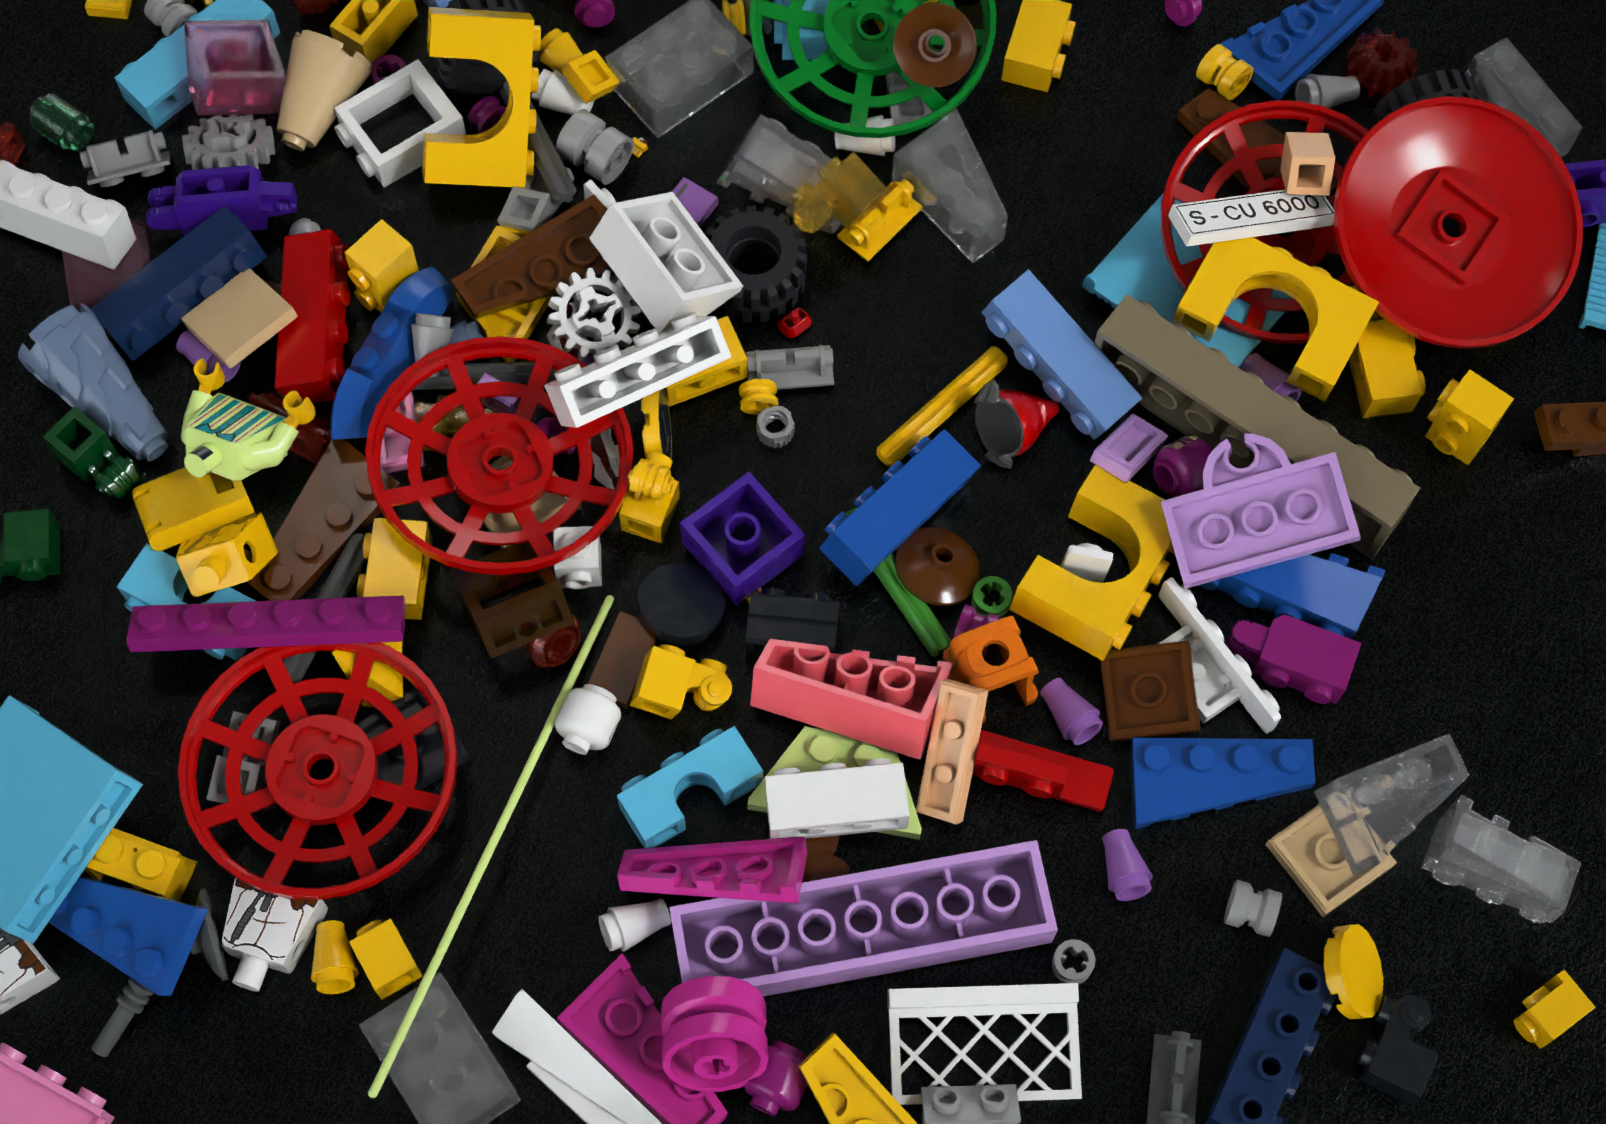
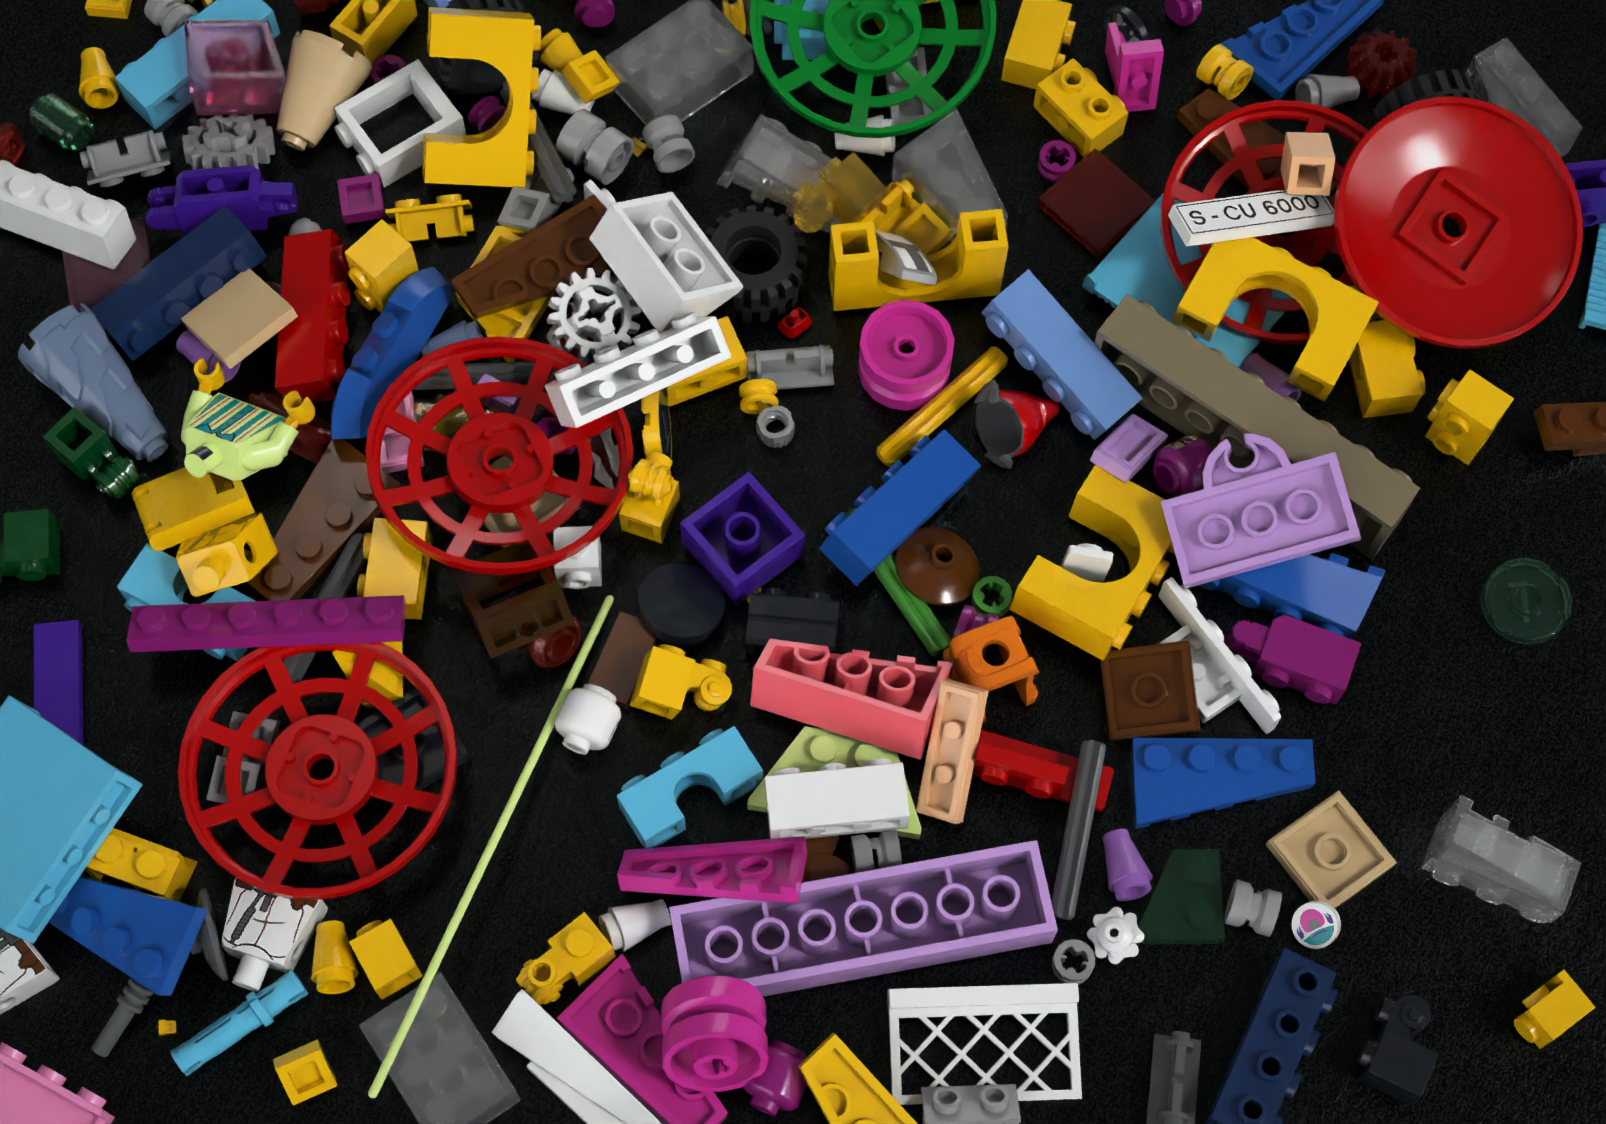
(59, 675): none -> dark purple tile
(97, 79): none -> yellow cone
(166, 1027): none -> yellow piece
(232, 1027): none -> medium azure pin
(305, 1072): none -> yellow plate
(361, 198): none -> magenta plate
(430, 334): light grey cone -> none
(445, 214): none -> yellow hinge
(574, 953): none -> yellow brick
(666, 139): none -> light grey wheel
(695, 200): medium lavender tile -> none
(885, 847): none -> light grey wheel
(904, 259): none -> slope
(905, 354): none -> dark pink wheel
(918, 57): reddish brown dish -> none
(925, 230): none -> yellow plate
(964, 269): none -> yellow arch
(1059, 150): none -> magenta bush
(1072, 713): medium lavender cone -> none
(1078, 829): none -> dark grey axle
(1080, 108): none -> yellow brick
(1095, 202): none -> clear red tile
(1115, 935): none -> white plant
(1132, 62): none -> dark pink piece
(1186, 901): none -> clear green wing
(1316, 924): none -> tile
(1354, 971): yellow tile -> none
(1387, 799): clear wedge -> none
(1526, 601): none -> clear green tile

